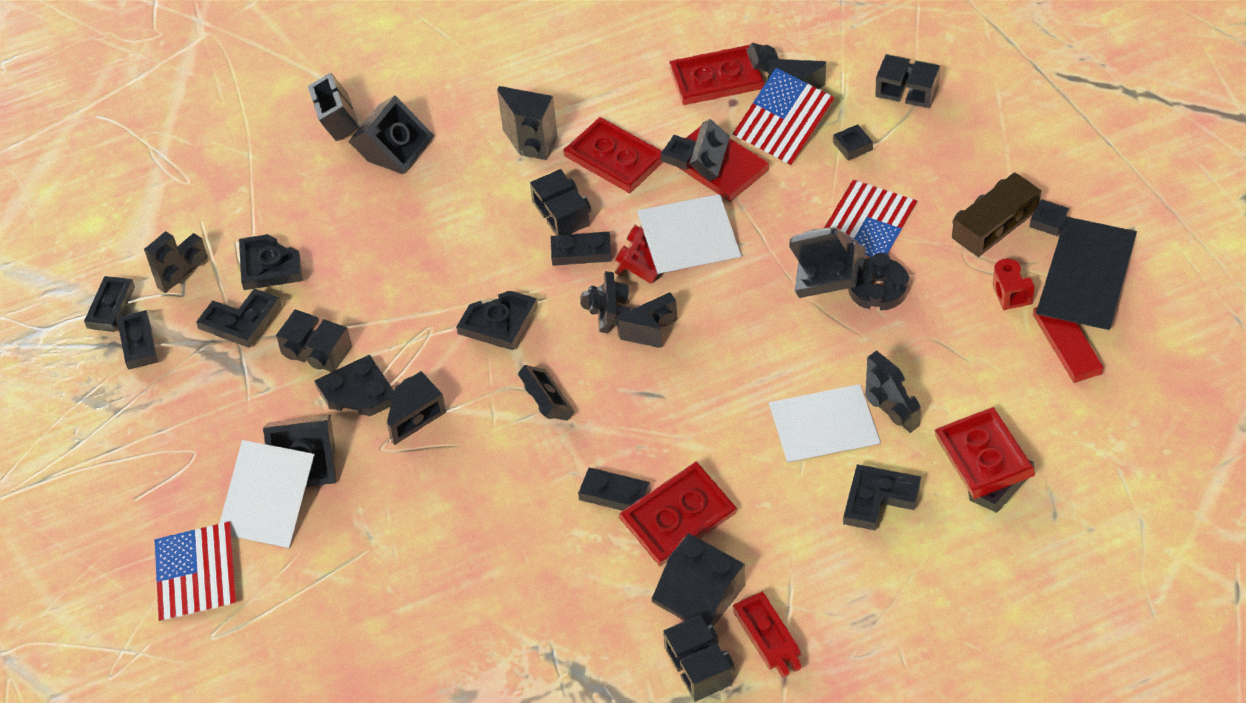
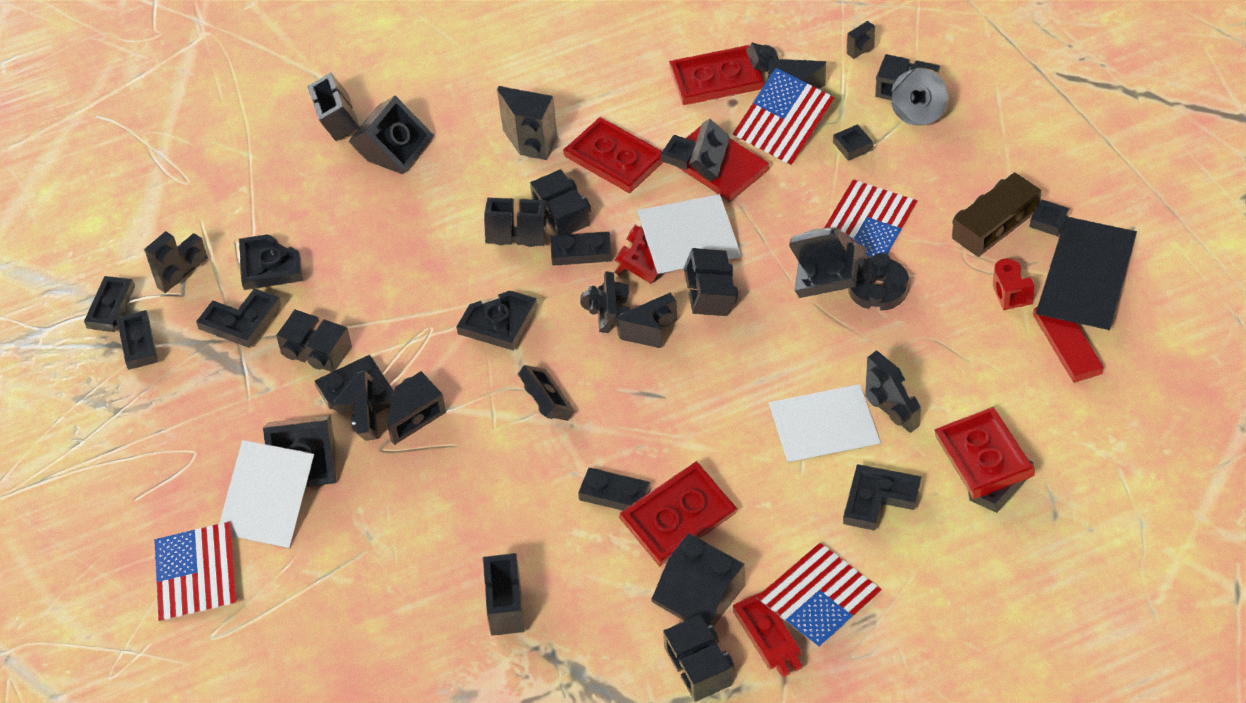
(359, 398): none -> black slope
(500, 222): none -> black piece
(503, 594): none -> black piece
(712, 276): none -> black piece
(819, 594): none -> sticker
(860, 39): none -> black plate
(936, 96): none -> plate

